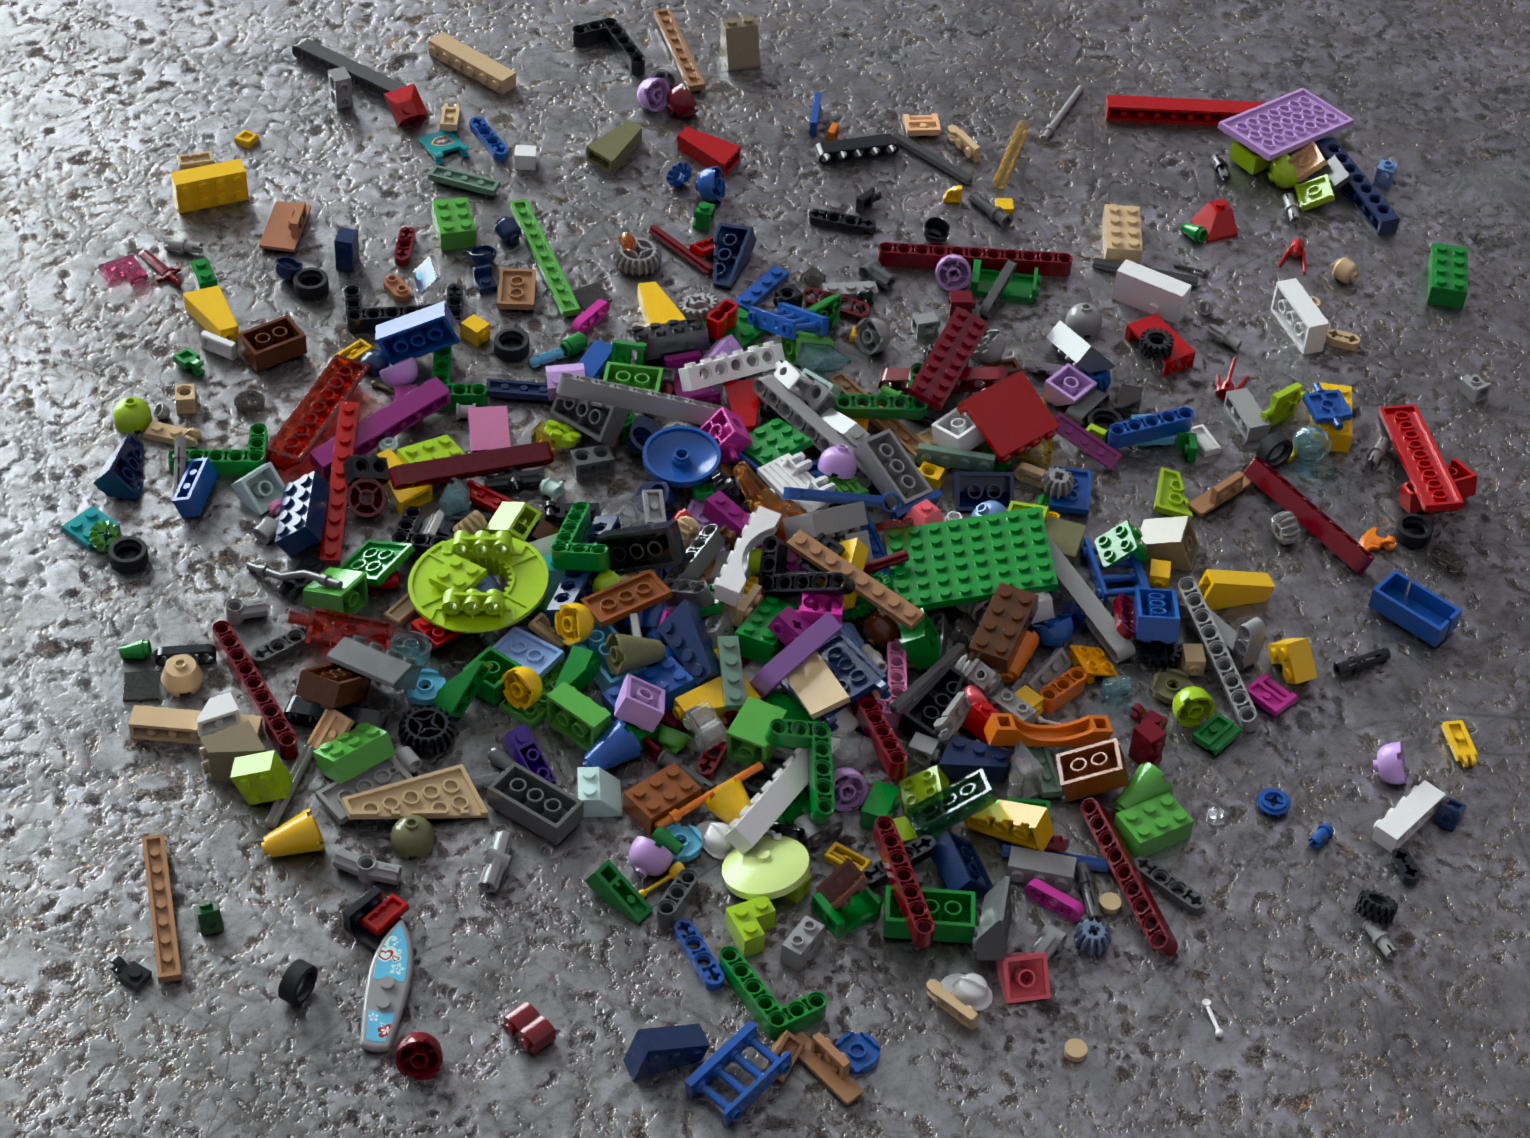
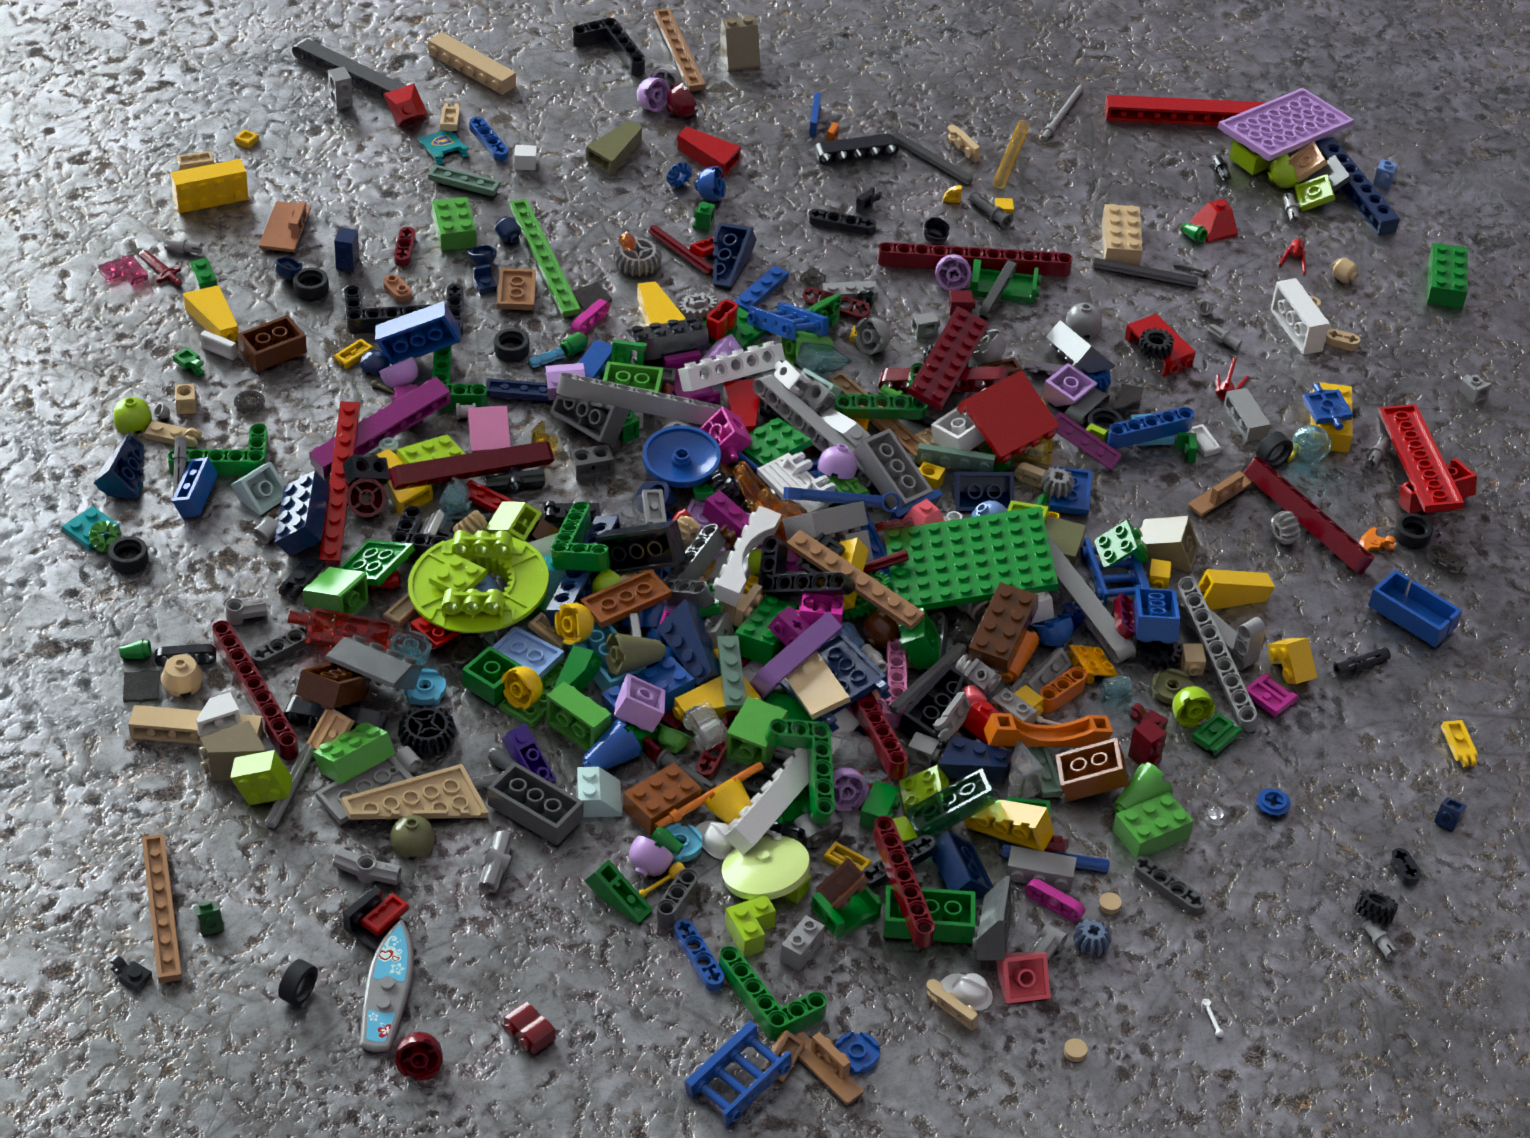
(274, 507): bright pink plate -> none
(294, 837): yellow cone -> none
(315, 412): clear red slope -> none
(323, 579): dark grey bar -> none
(426, 283): slope -> none
(460, 690): green slope -> none
(475, 330): yellow brick -> none
(551, 488): light aqua brick -> none
(562, 433): lime plate -> none
(640, 431): dark blue piece -> none
(664, 1049): dark blue wedge -> none
(788, 294): black brick -> none
(874, 272): dark grey piece -> none
(922, 125): light nougat plate -> none
(1086, 885): dark grey pin -> none
(1105, 833): dark red beam -> none
(1151, 291): white brick -> none
(1170, 494): lime wing -> none
(1283, 404): lime plate -> none
(1324, 832): blue pin -> none
(1391, 763): lavender cylinder -> none
(1407, 816): white brick -> none

